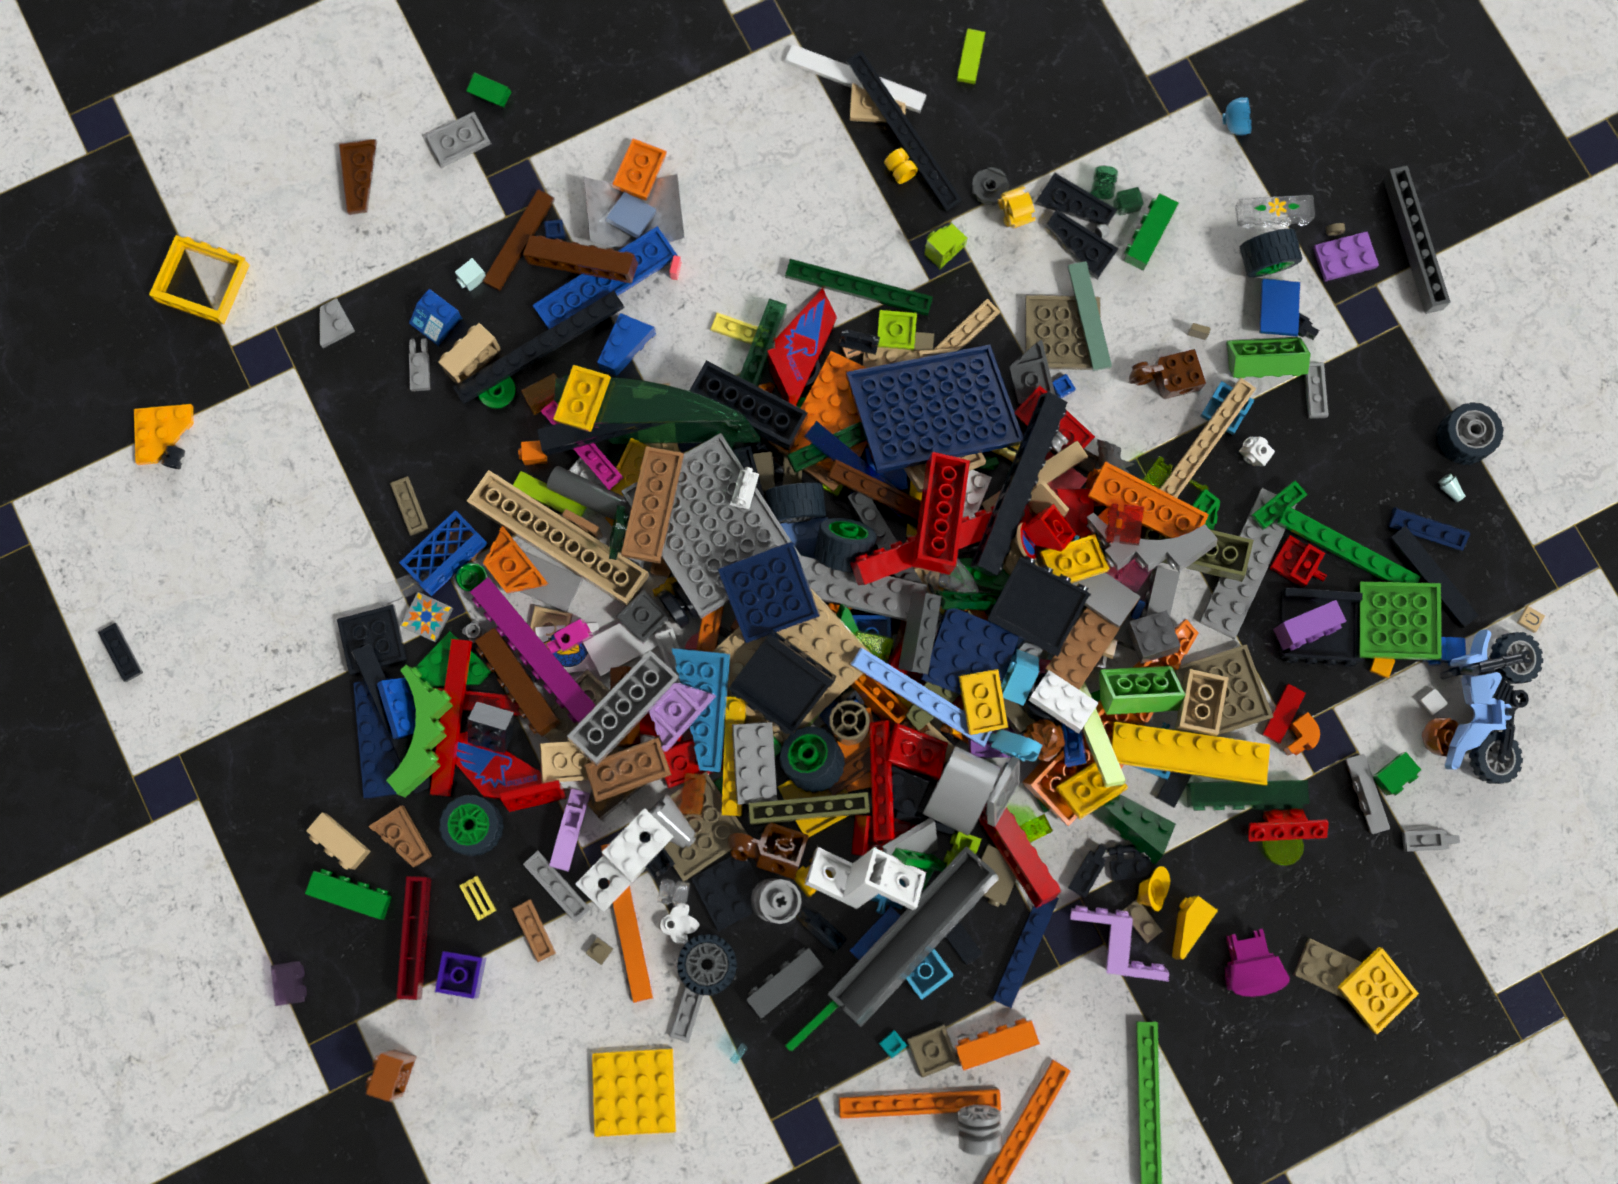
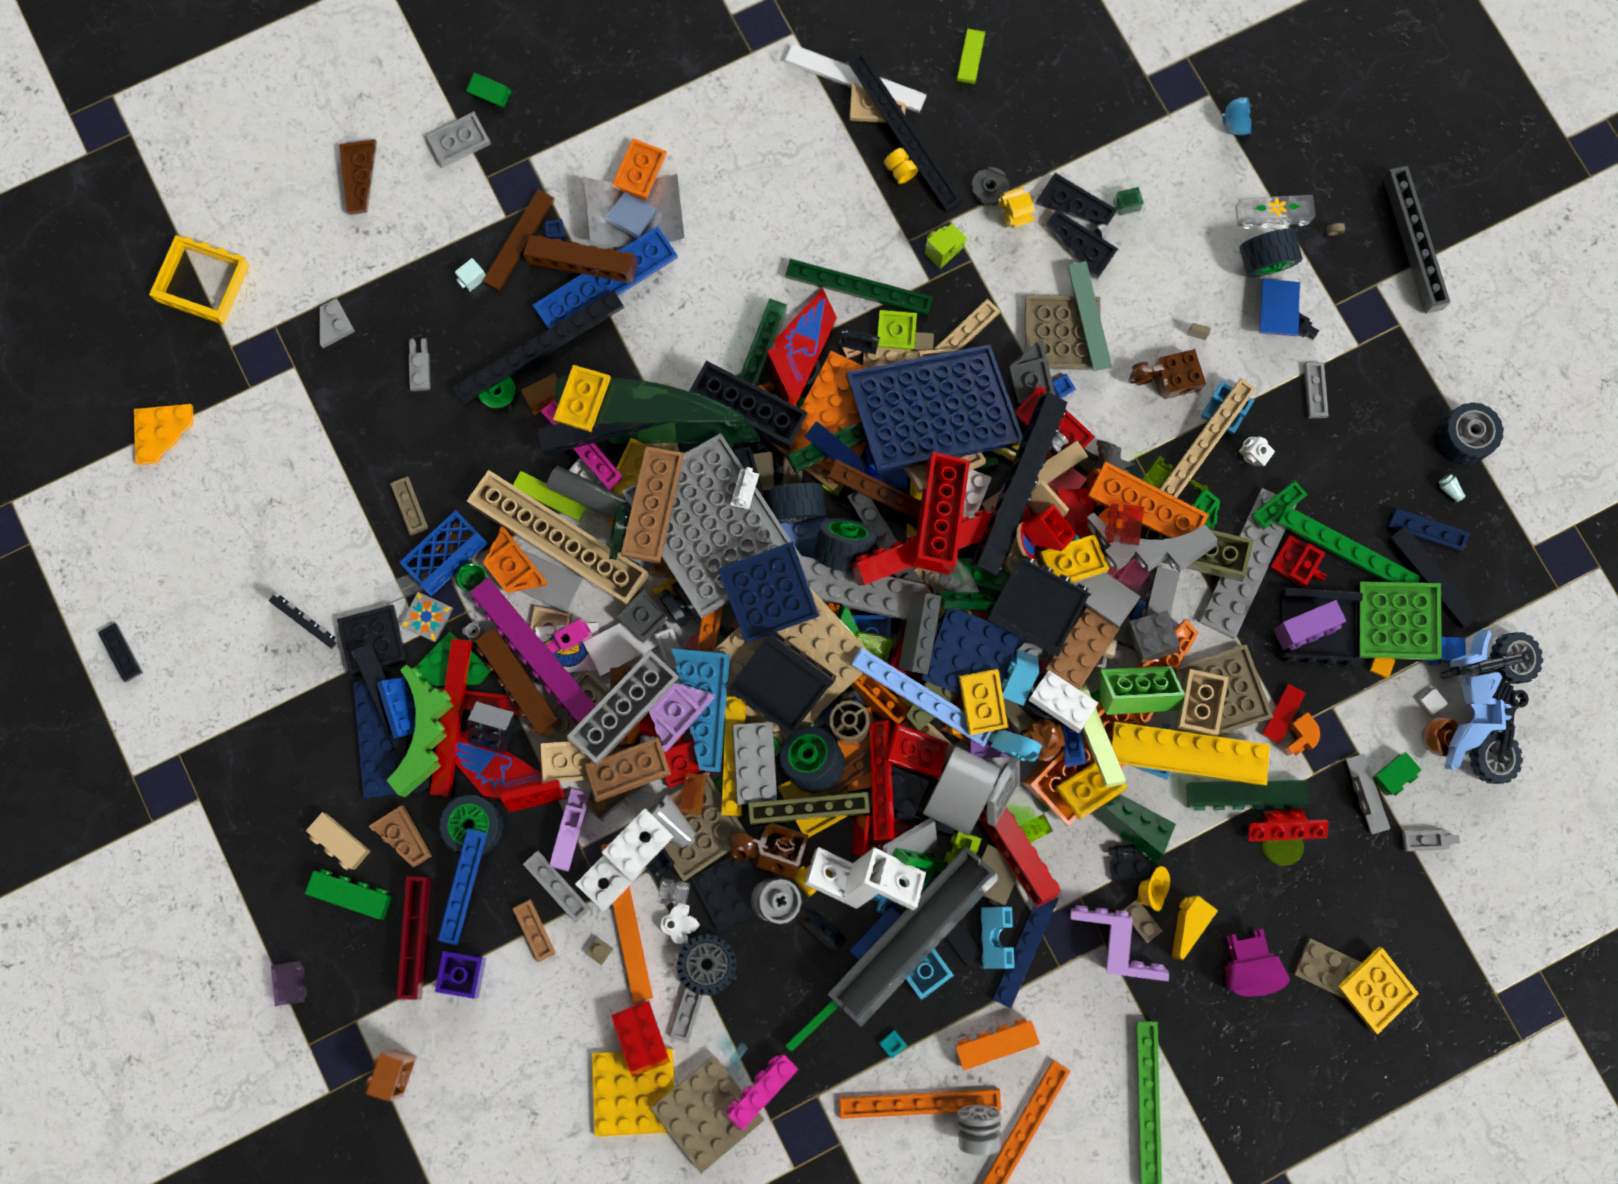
(173, 457): black wheel -> none
(297, 615): none -> black wing
(434, 317): blue slope -> none
(462, 886): none -> blue tile
(469, 354): tan brick -> none
(470, 883): light yellow tile -> none
(532, 453): orange brick -> none
(583, 524): medium nougat tile -> none
(624, 343): blue wedge -> none
(640, 1038): none -> red brick
(675, 267): coral tile -> none
(696, 1112): none -> dark tan plate
(734, 328): light yellow tile -> none
(757, 1095): none -> dark pink brick
(784, 983): dark grey brick -> none
(932, 1051): dark tan tile -> none
(993, 921): none -> medium azure arch
(1088, 872): black hinge -> none
(1104, 182): clear green wheel -> none
(1151, 231): green brick -> none
(1173, 788): black tile -> none
(1268, 357): bright green slope -> none
(1345, 256): medium lavender plate -> none
(1531, 619): tan tile -> none

